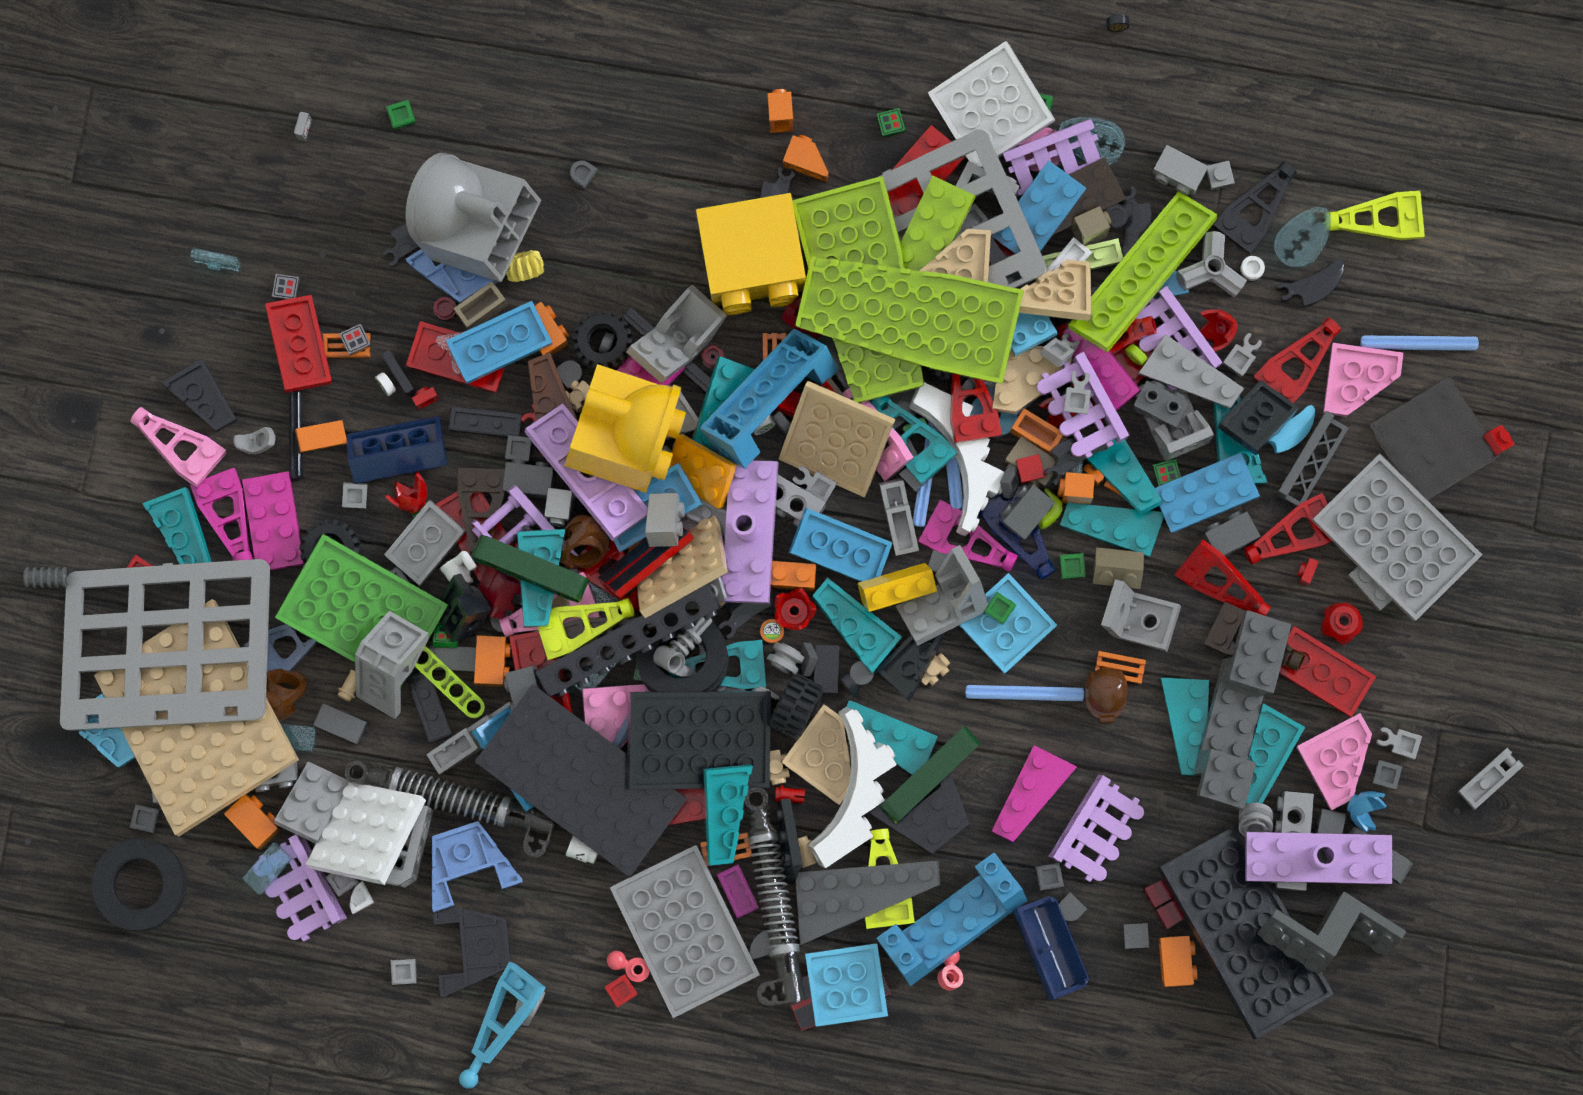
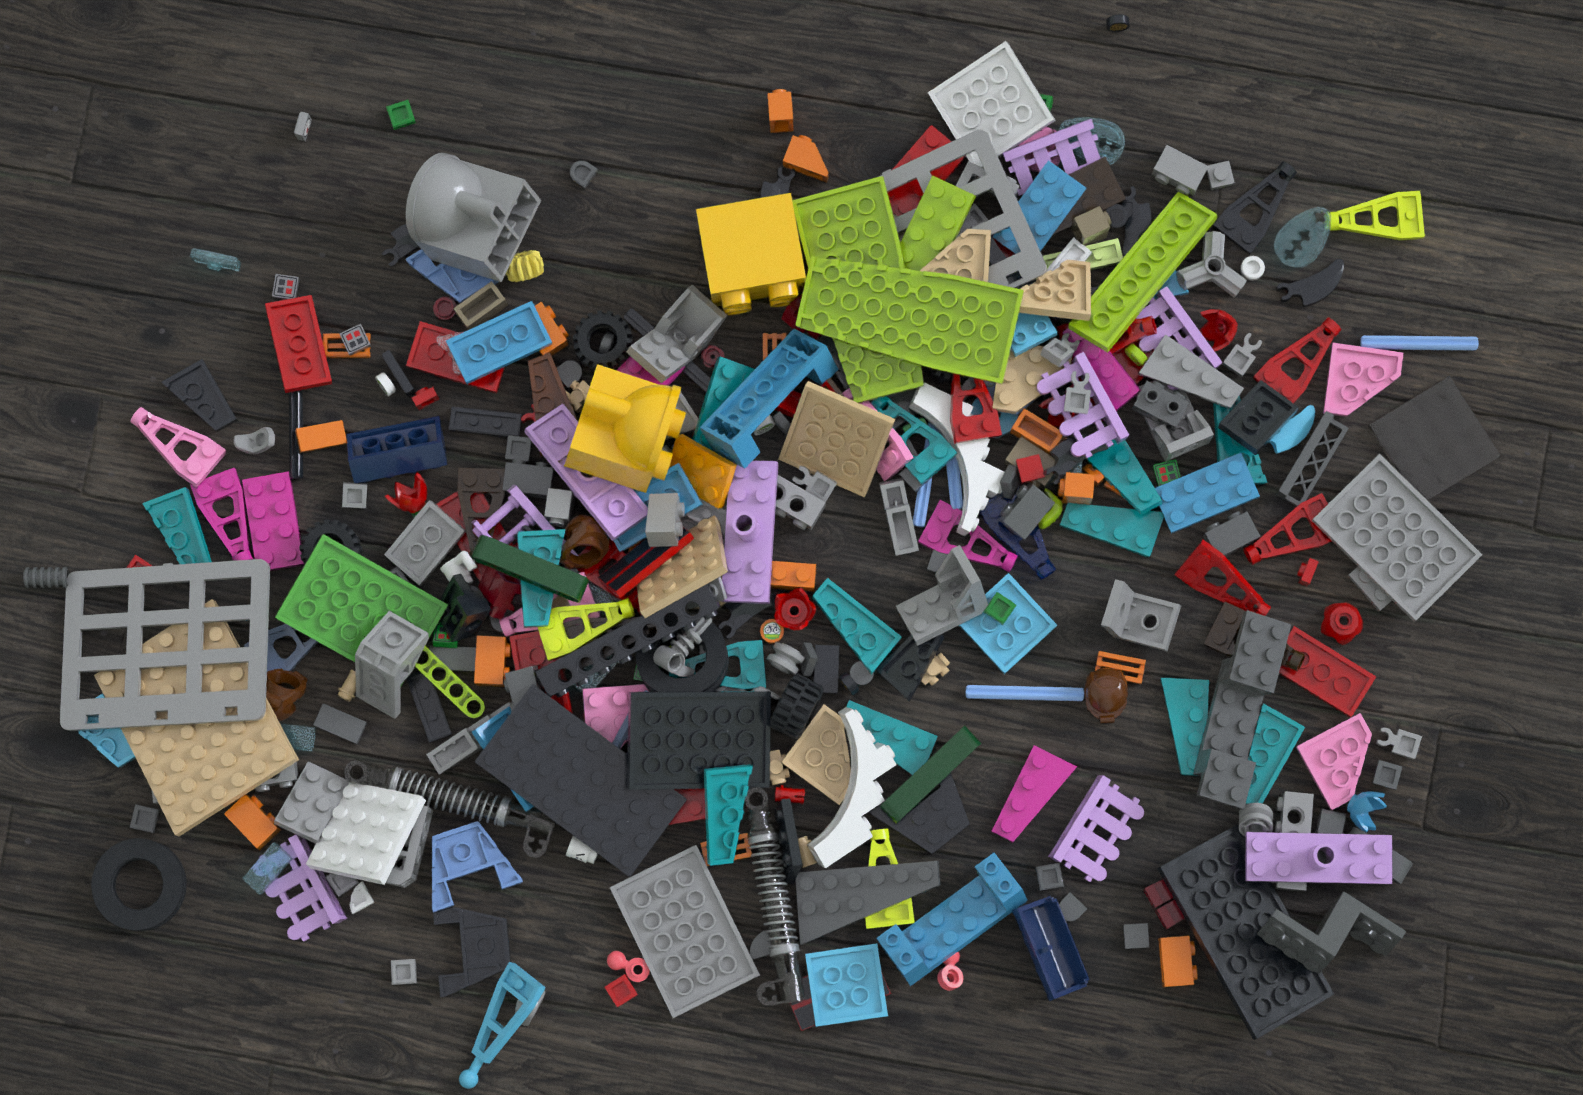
(737, 891): magenta plate -> none
(839, 546): dark azure plate -> none
(890, 122): green tile -> none
(897, 587): yellow brick -> none
(1072, 566): green tile -> none
(1118, 565): dark tan piece -> none
(1489, 779): light grey plate -> none
(1499, 439): red plate -> none

